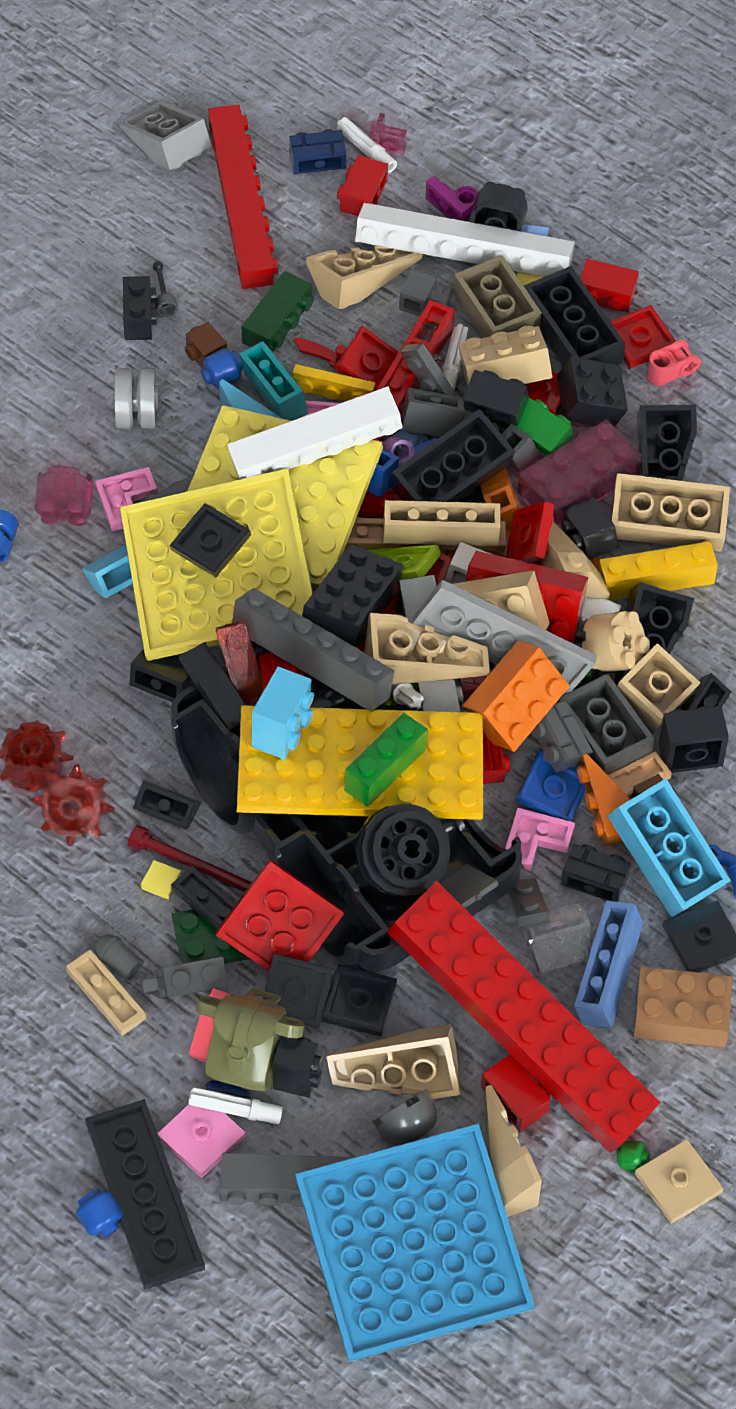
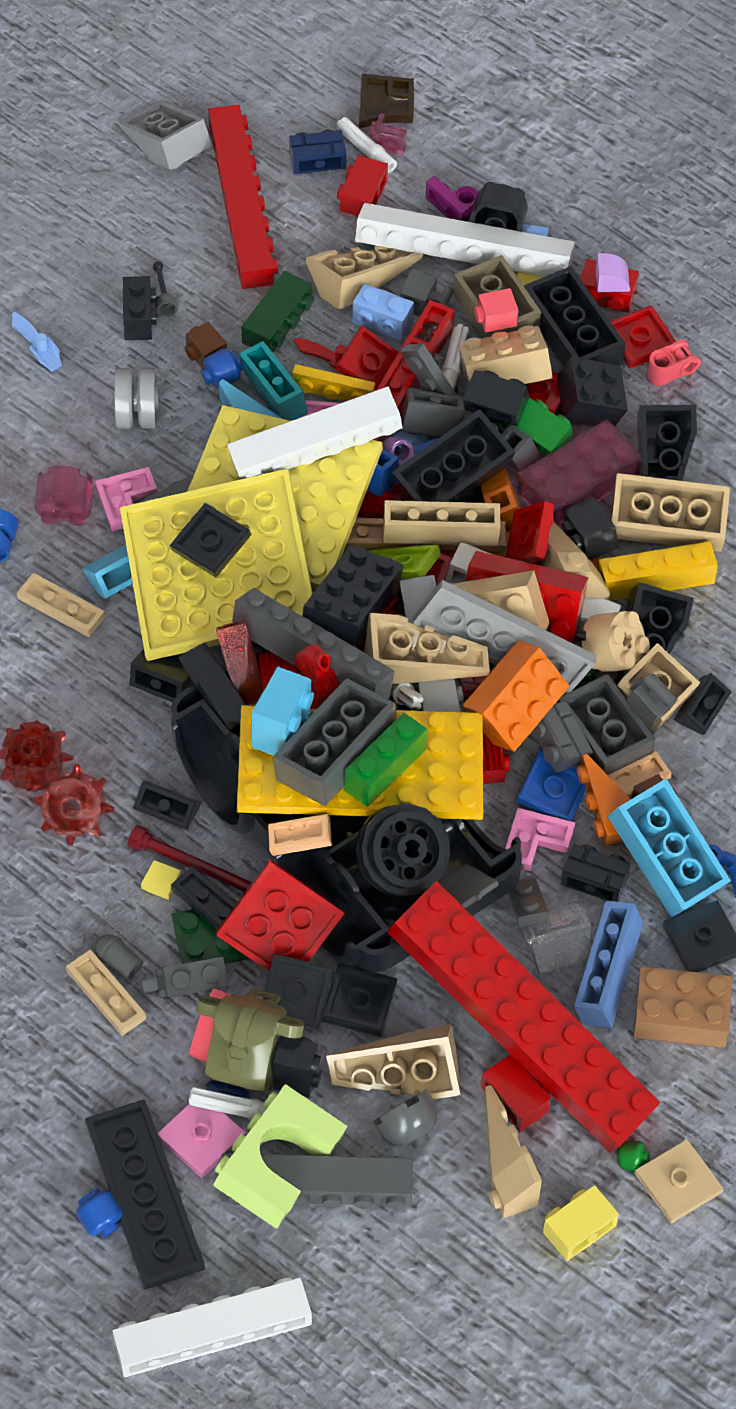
(42, 346): none -> light blue piece
(61, 604): none -> tan plate
(212, 1326): none -> white brick
(286, 1118): none -> yellowish green arch
(299, 834): none -> light nougat plate
(315, 665): none -> red brick
(331, 740): none -> dark grey brick
(383, 312): none -> light blue brick
(386, 95): none -> dark brown plate
(414, 1242): dark azure plate -> none
(496, 310): none -> coral brick
(580, 1222): none -> light yellow brick
(611, 273): none -> lavender brick
(651, 698): none -> dark grey brick
(693, 739): black brick -> none

